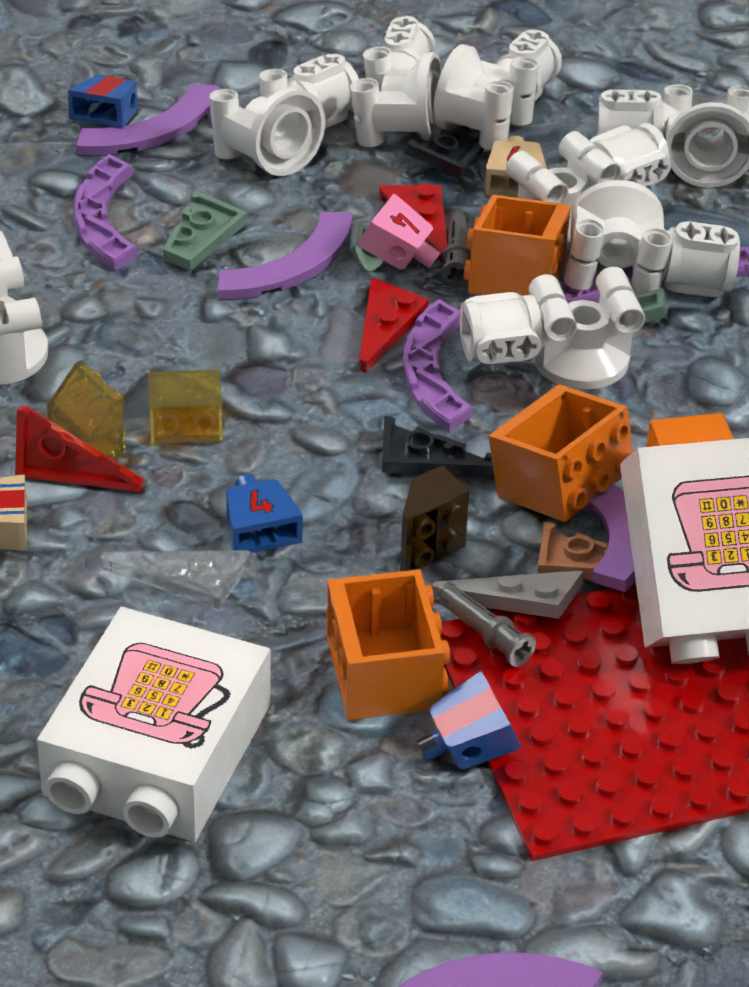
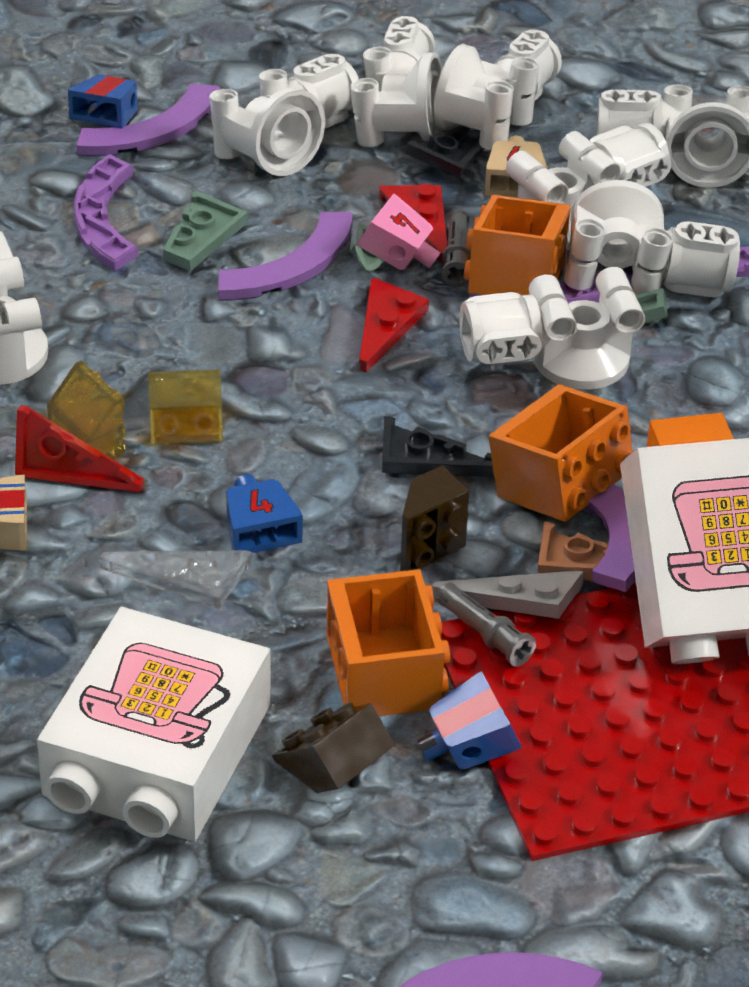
(334, 747): none -> dark brown slope
(423, 369): medium lavender tile -> none

